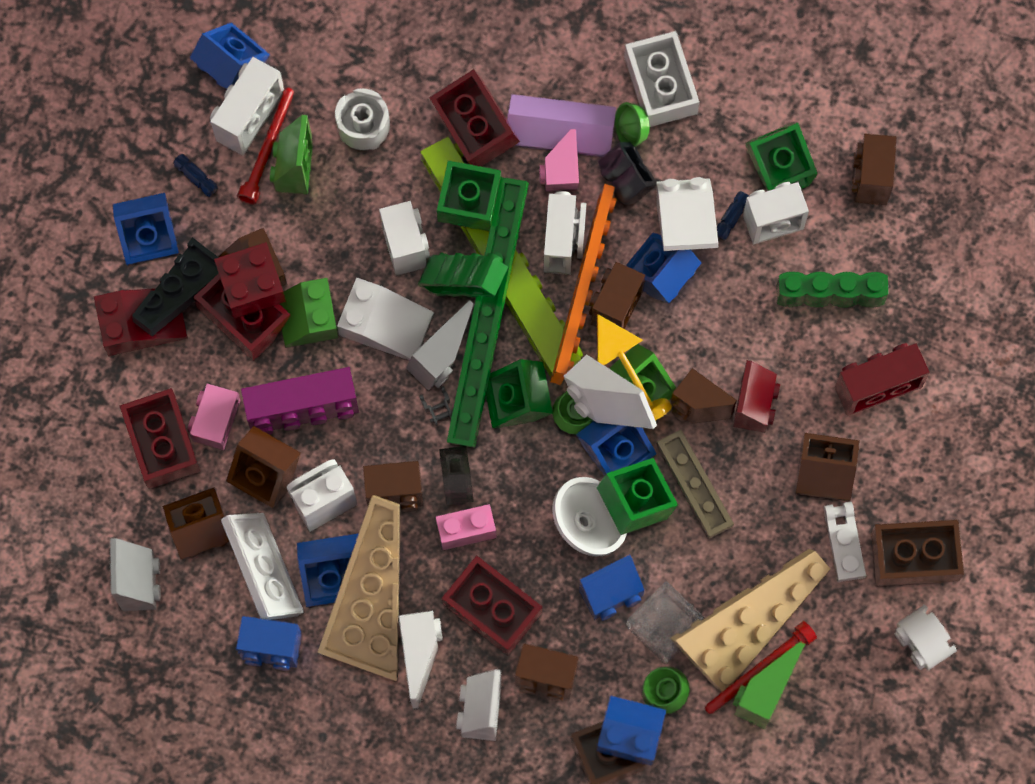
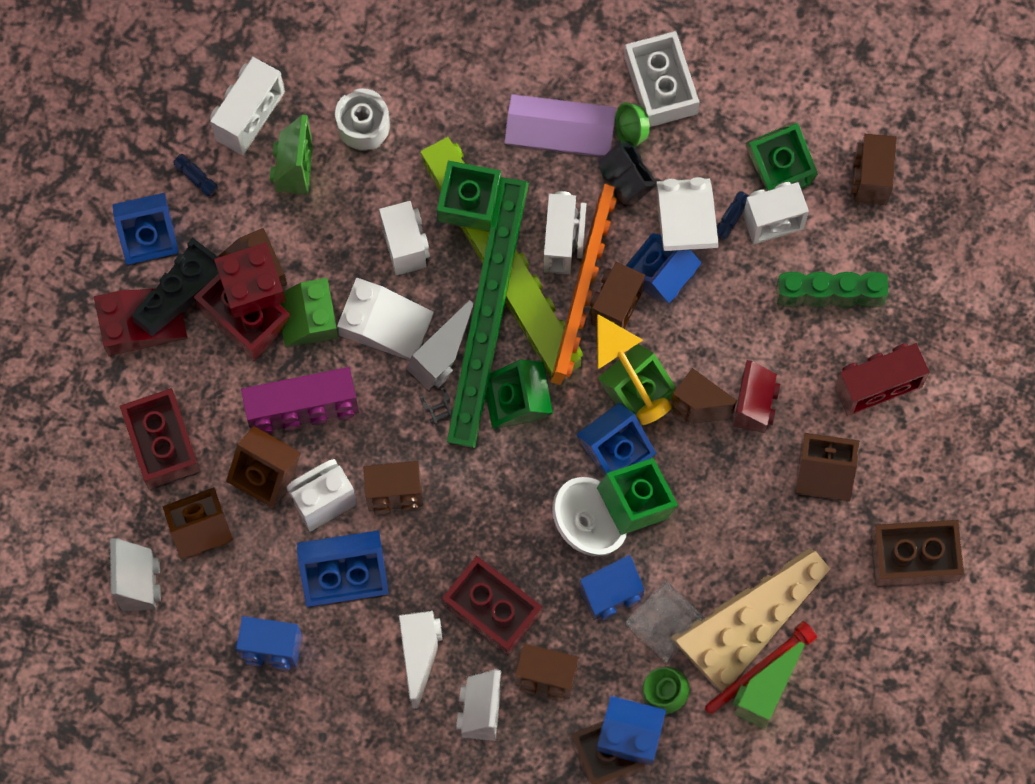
(214, 416): bright pink brick -> none
(224, 52): blue slope -> none
(249, 191): red piece -> none
(262, 566): white plate -> none
(367, 605): tan wing -> none
(456, 475): clear smoke slope -> none
(463, 275): green brick -> none
(466, 527): bright pink brick -> none
(474, 119): dark red brick -> none
(561, 165): bright pink slope -> none
(567, 417): bright green hat -> none
(607, 396): white slope -> none
(695, 484): dark tan plate -> none
(844, 543): white plate -> none
(925, 638): white brick -> none

